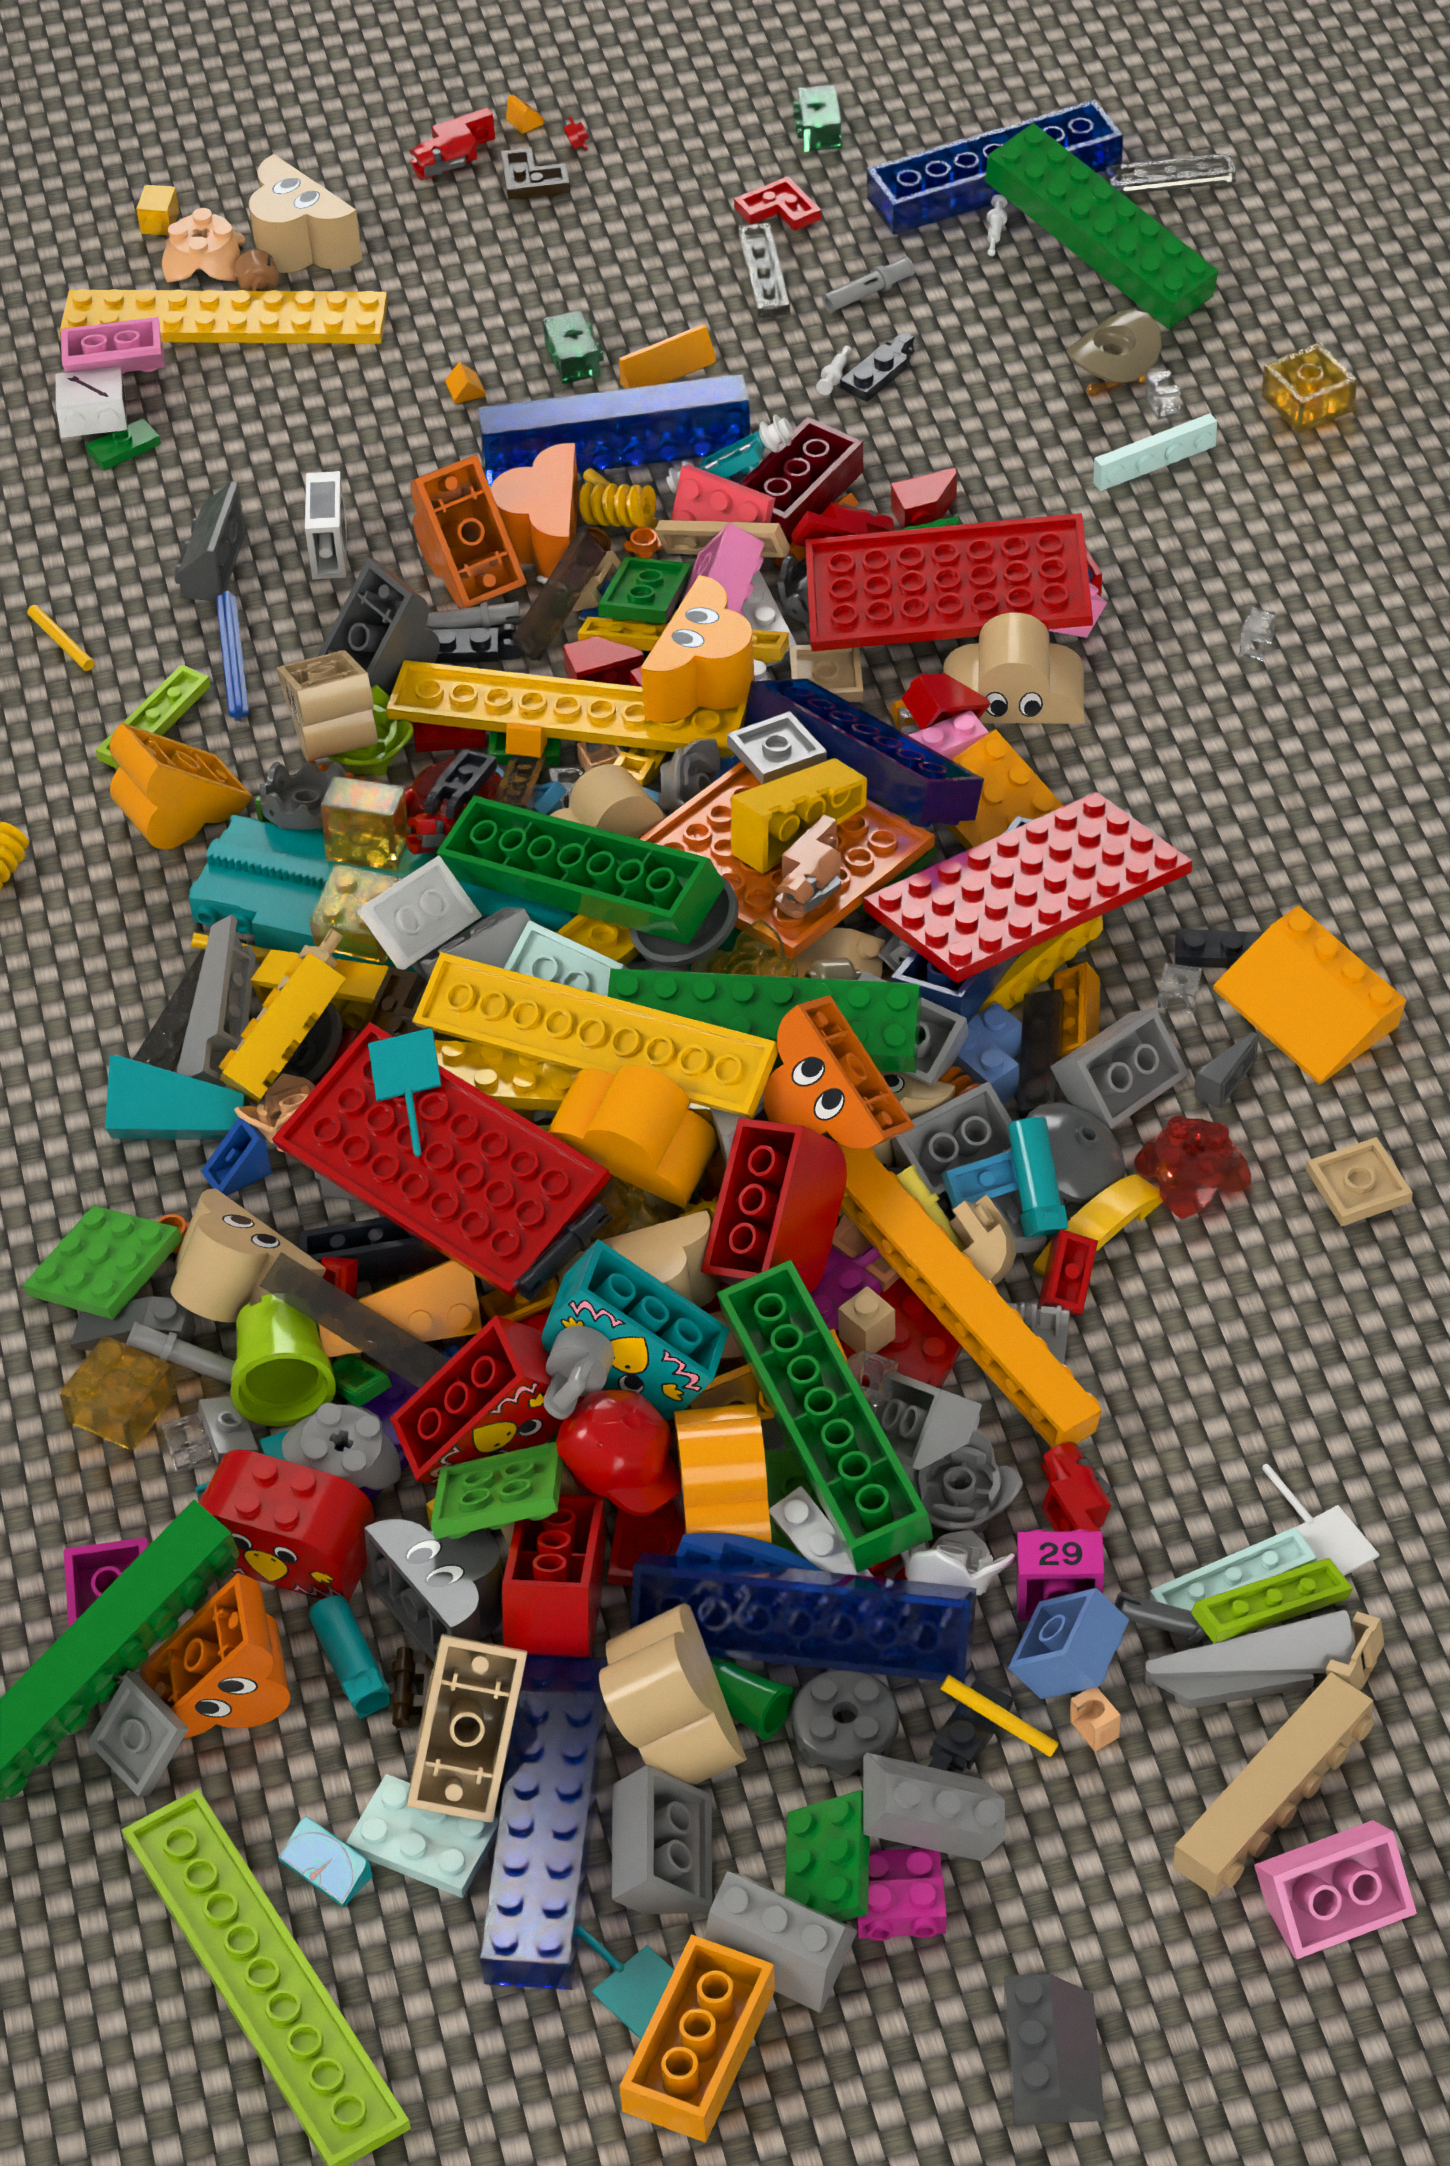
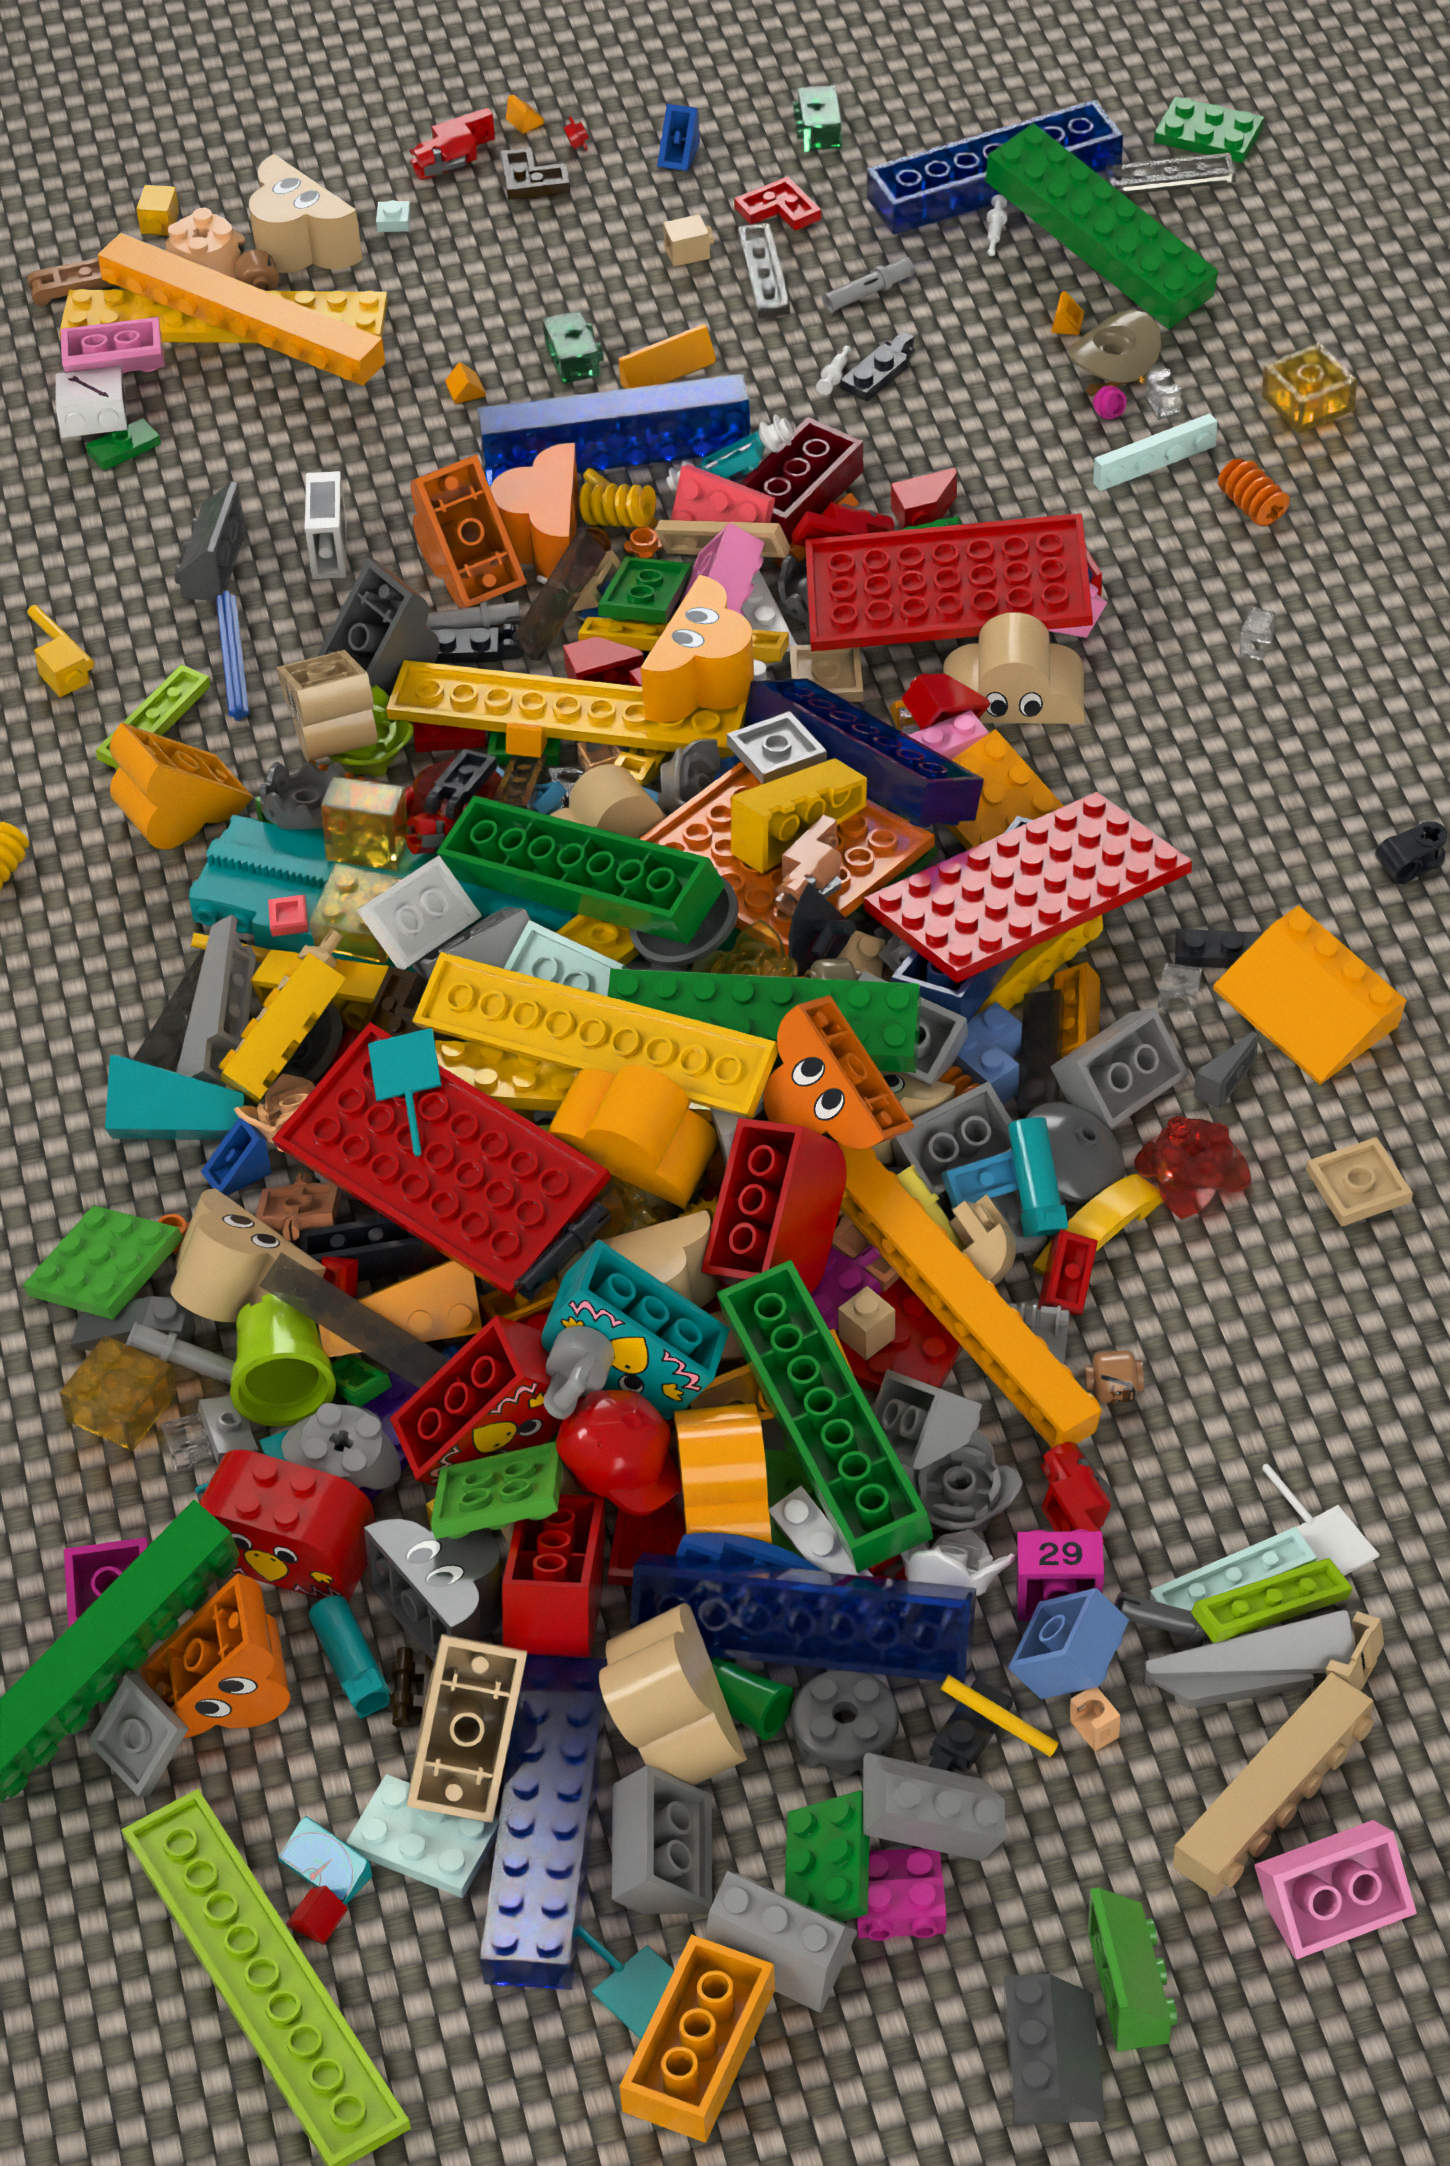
(58, 280): none -> medium nougat plate
(61, 666): none -> yellow brick
(242, 309): none -> light orange brick
(288, 915): none -> coral tile
(299, 1206): none -> nougat plate
(318, 1914): none -> red slope
(393, 216): none -> light aqua plate
(679, 137): none -> blue slope
(687, 240): none -> tan brick
(817, 930): none -> black shield
(876, 1373): clear piece -> none
(1068, 316): none -> light orange slope
(1109, 402): none -> dark pink plate
(1114, 1376): none -> medium nougat head
(1129, 1971): none -> bright green slope
(1208, 129): none -> plate
(1253, 491): none -> orange piece
(1412, 853): none -> black piece

